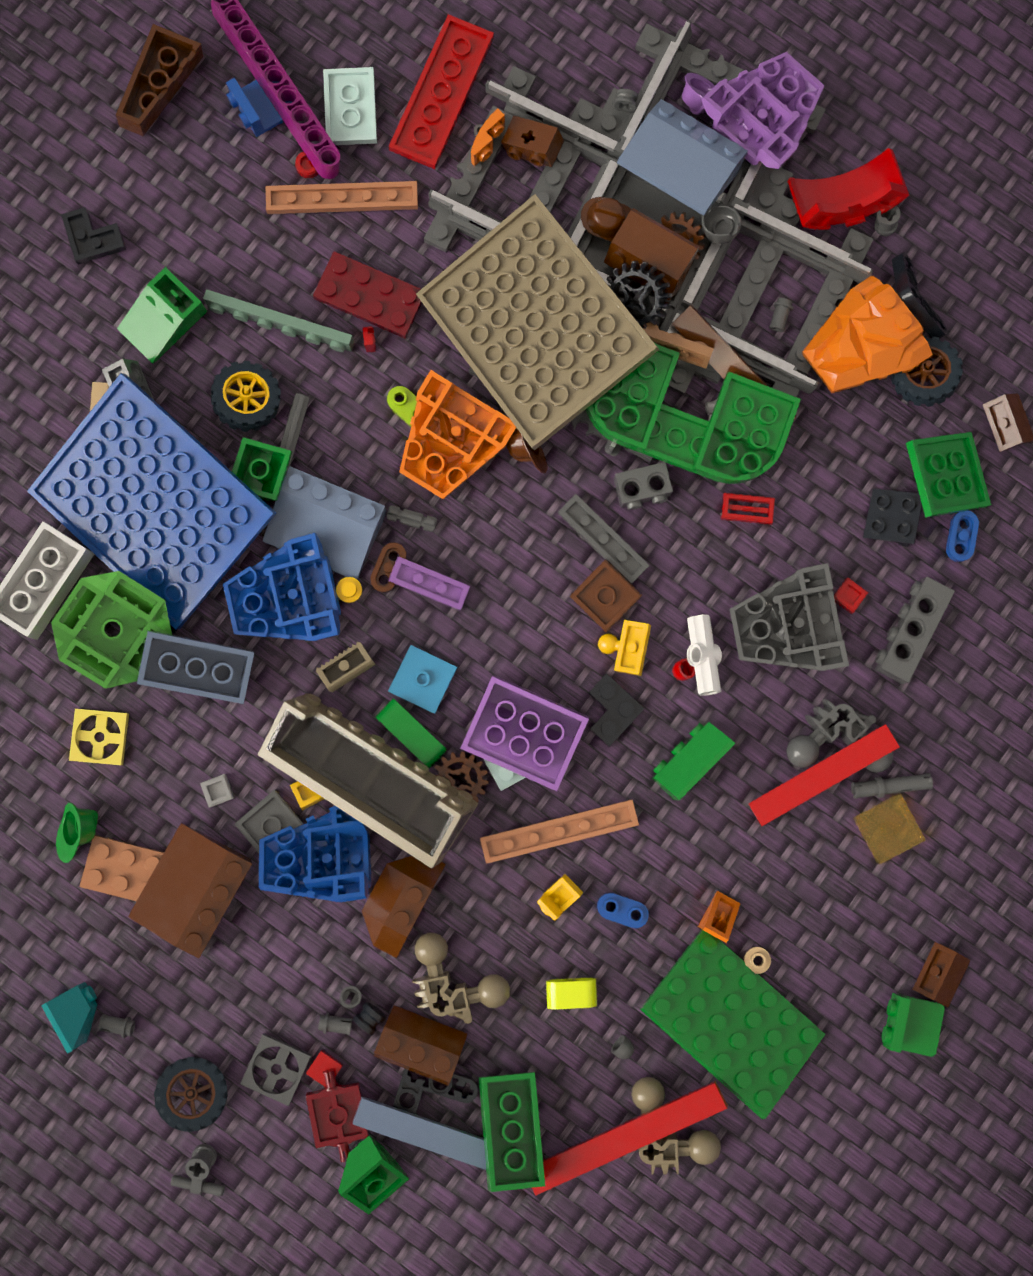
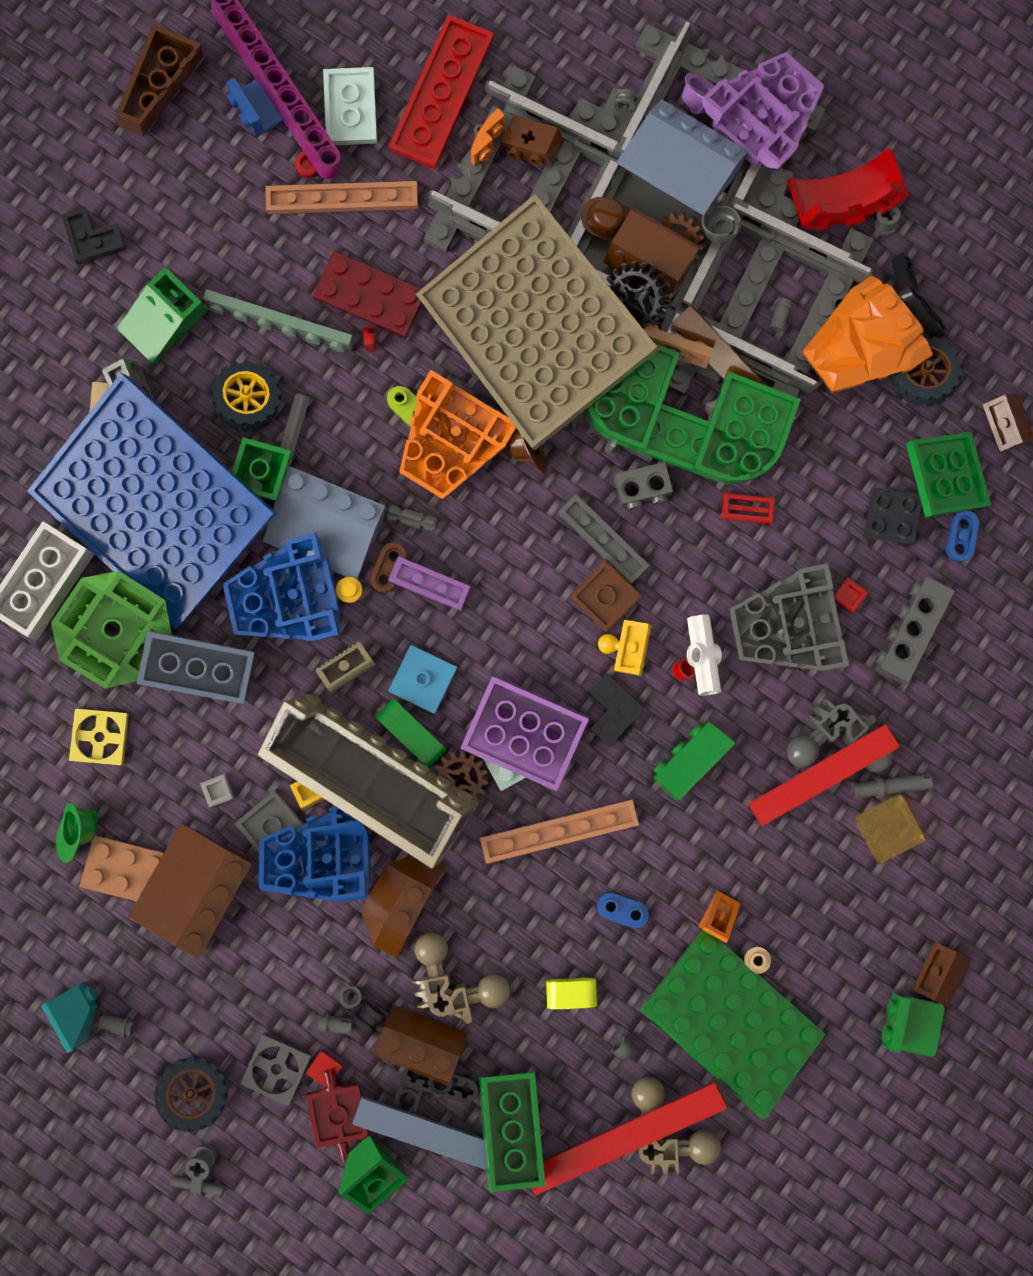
(559, 897): yellow bracket -> none

